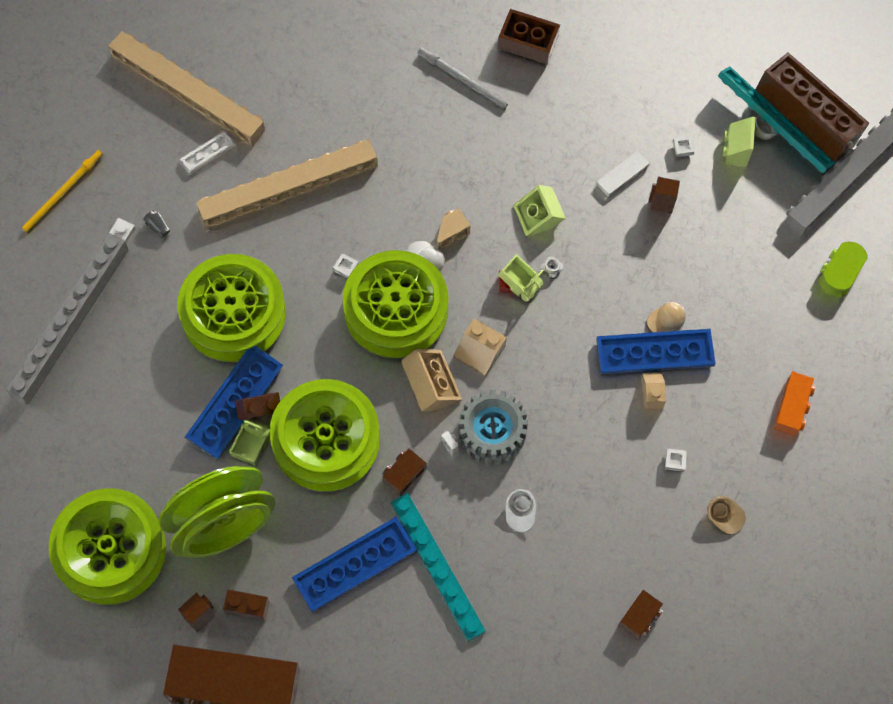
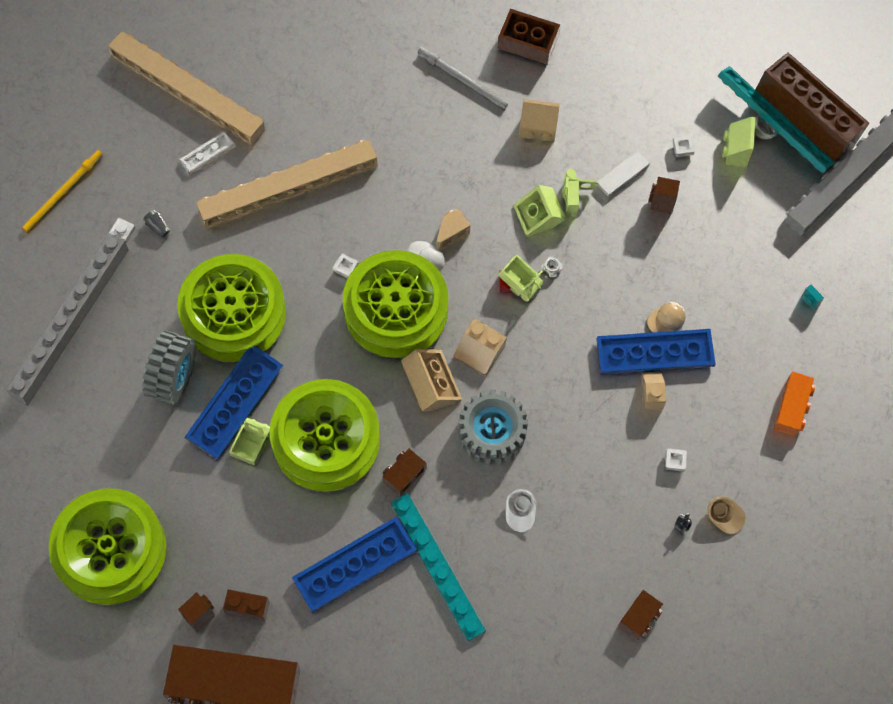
(169, 367): none -> light grey wheel
(216, 512): lime wheel -> none
(257, 405): reddish brown brick -> none
(450, 442): white plate -> none
(539, 120): none -> tan slope
(571, 191): none -> yellowish green piece
(683, 523): none -> black plate
(812, 297): none -> teal plate
(843, 268): lime brick -> none

